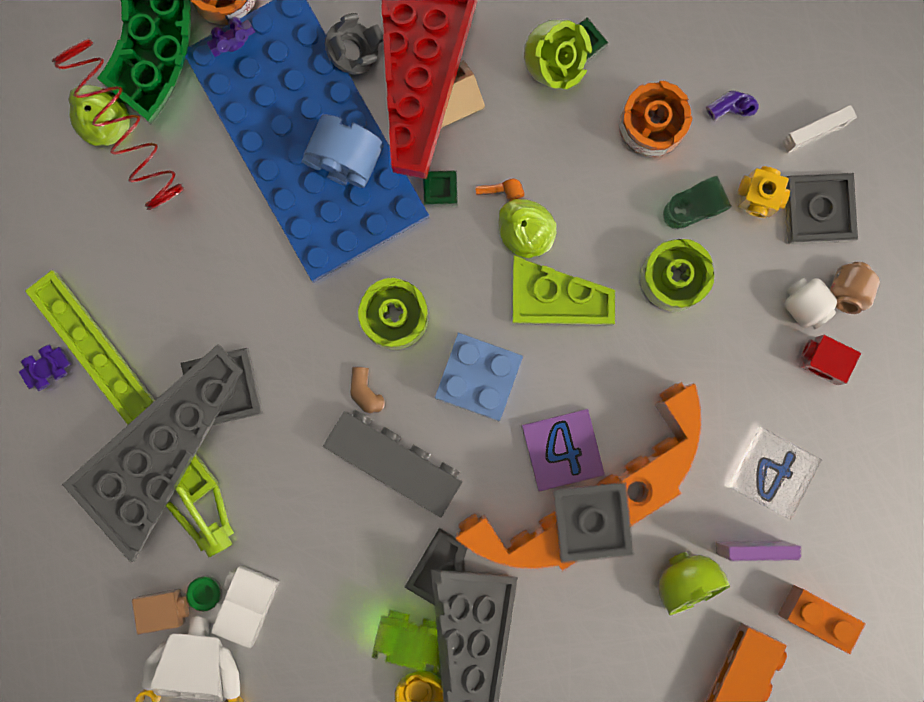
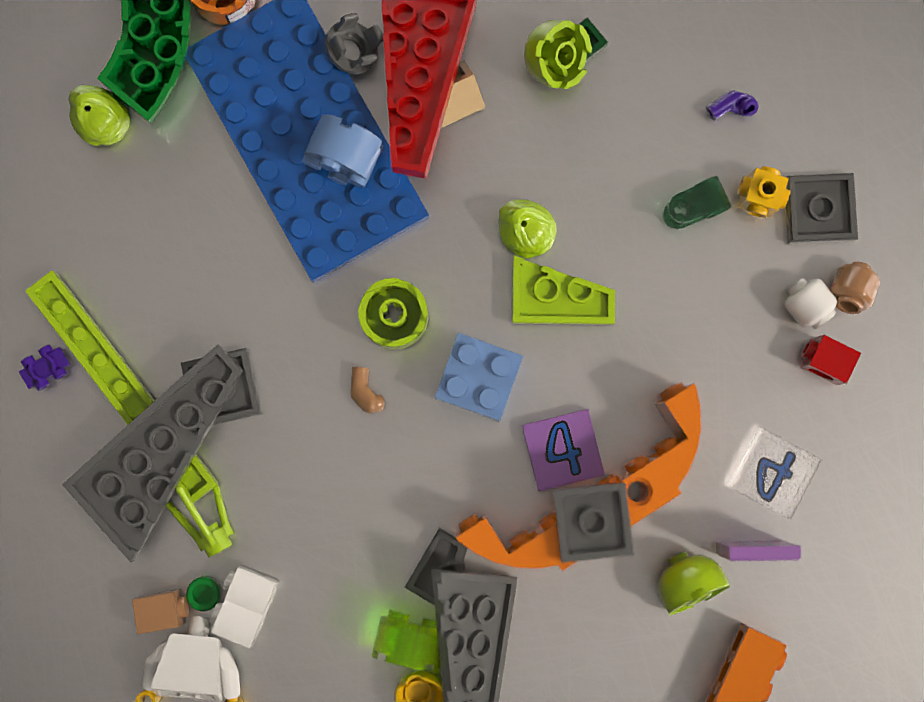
(163, 195): red piece -> none
(231, 39): dark purple piece -> none
(393, 463): dark grey brick -> none
(440, 188): dark green tile -> none
(511, 187): orange hand -> none
(655, 99): orange brick -> none
(696, 275): lime brick -> none
(819, 128): white tile -> none
(821, 619): orange brick -> none

